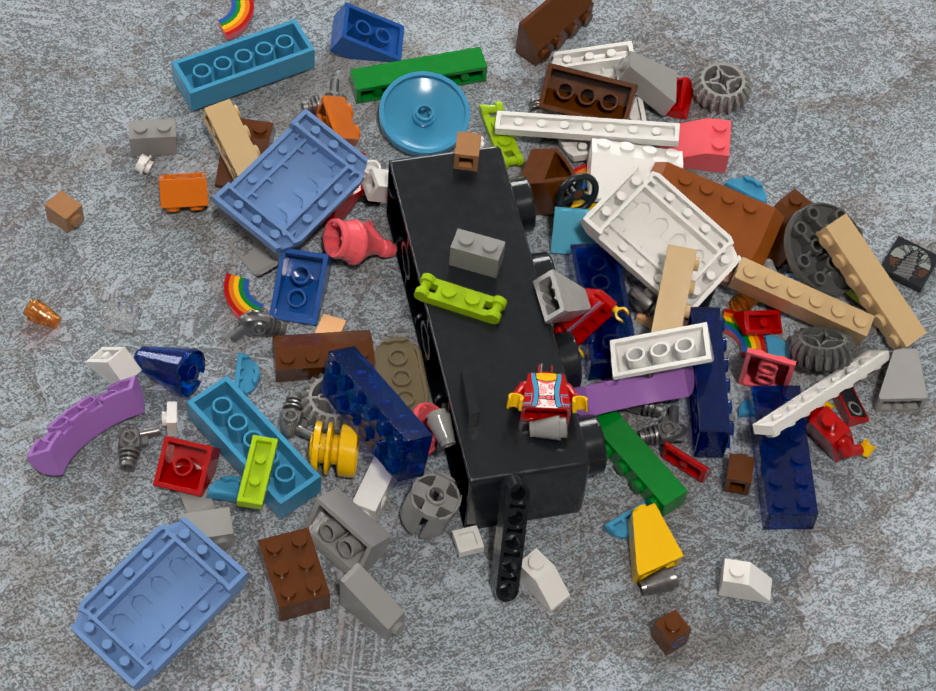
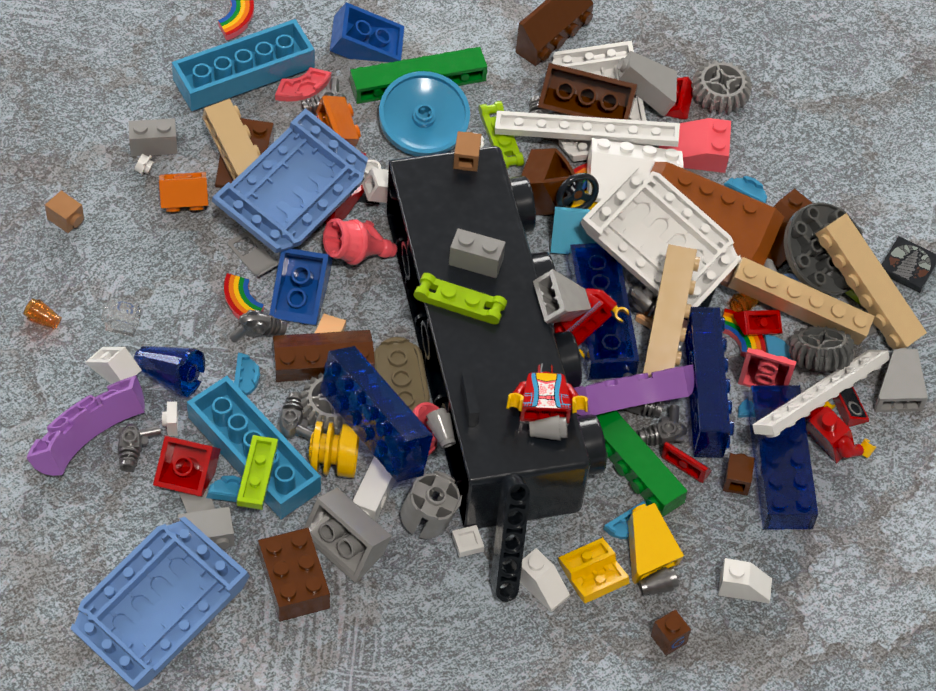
(304, 86): none -> coral tile
(370, 603): light grey slope -> none
(593, 570): none -> yellow slope
(661, 351): white slope -> none

